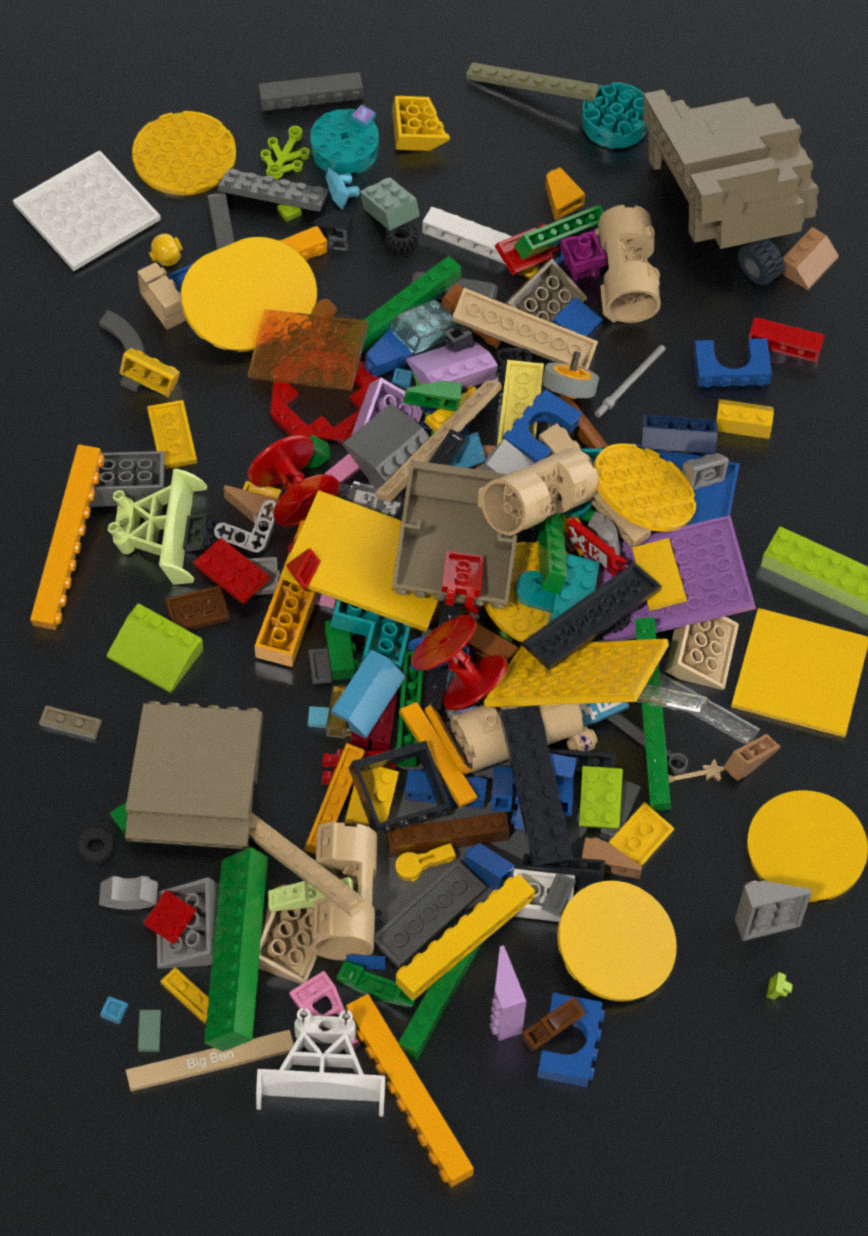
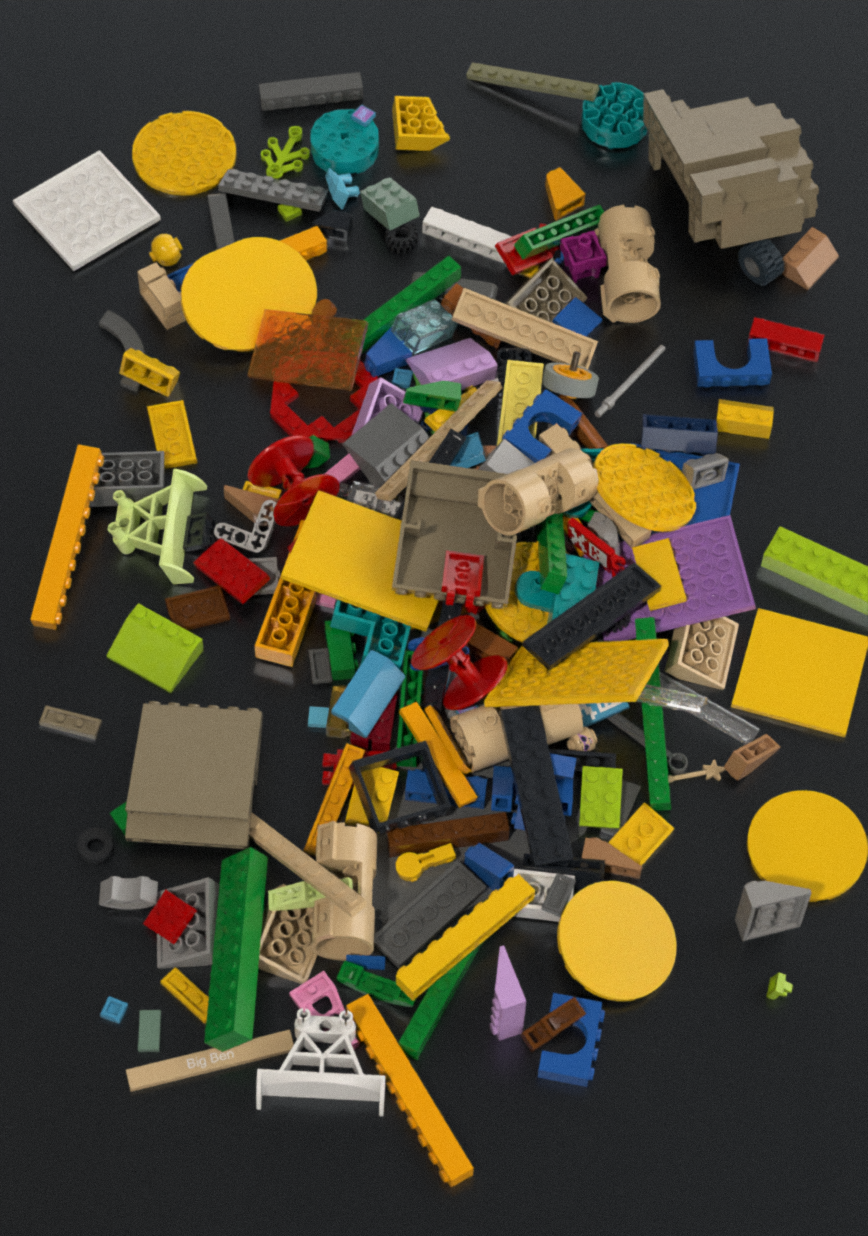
(304, 567): red slope -> none
(458, 338): black brick -> none

